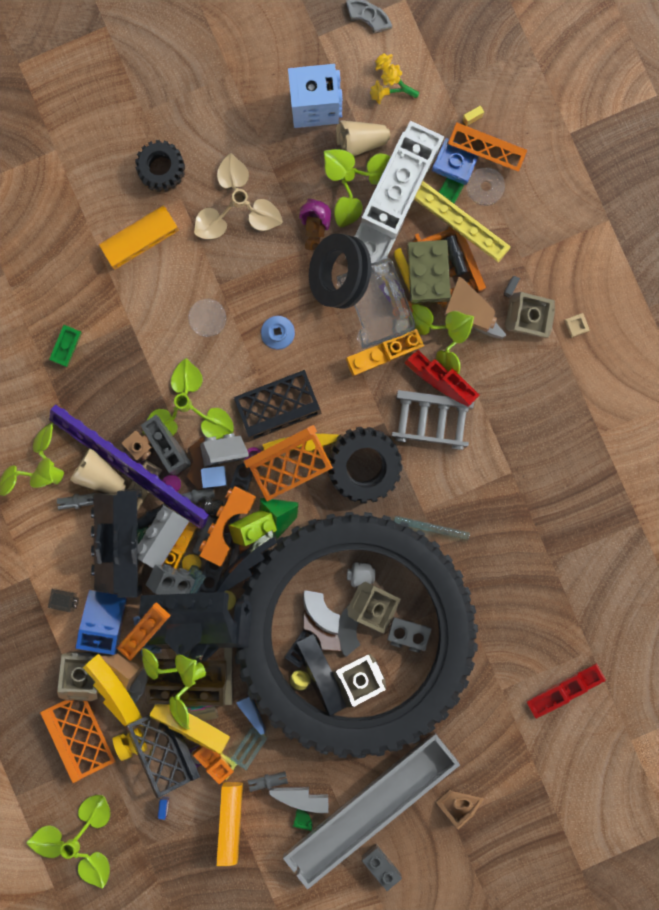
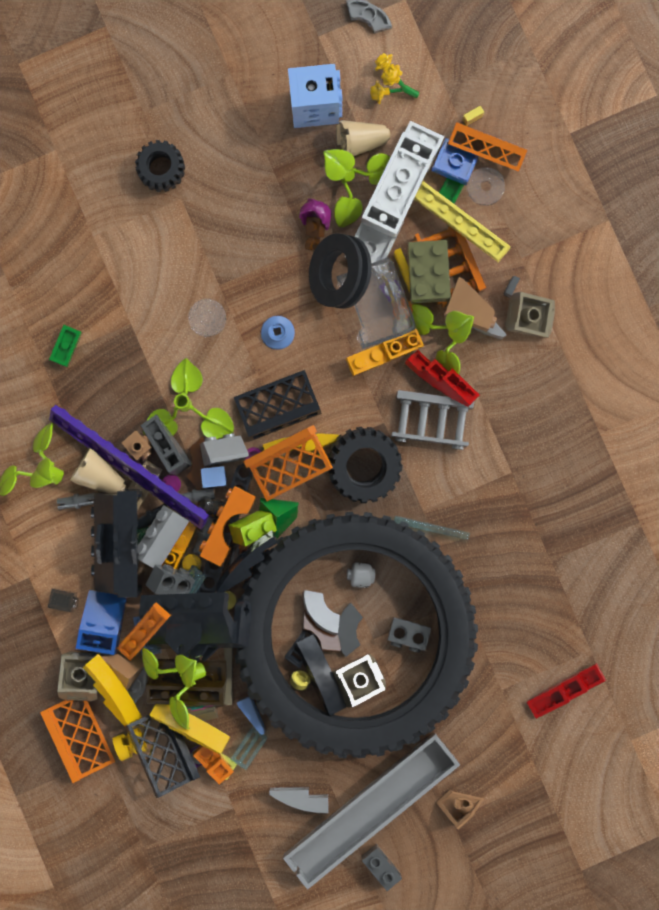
(48, 842): lime plant -> none
(139, 237): light orange brick -> none
(163, 808): blue tile -> none
(229, 823): light orange brick -> none
(235, 174): tan plant -> none
(267, 781): dark grey pin -> none
(302, 820): green tile -> none
(373, 607): dark tan slope -> none
(455, 256): black pin -> none
(577, 325): tan tile -> none

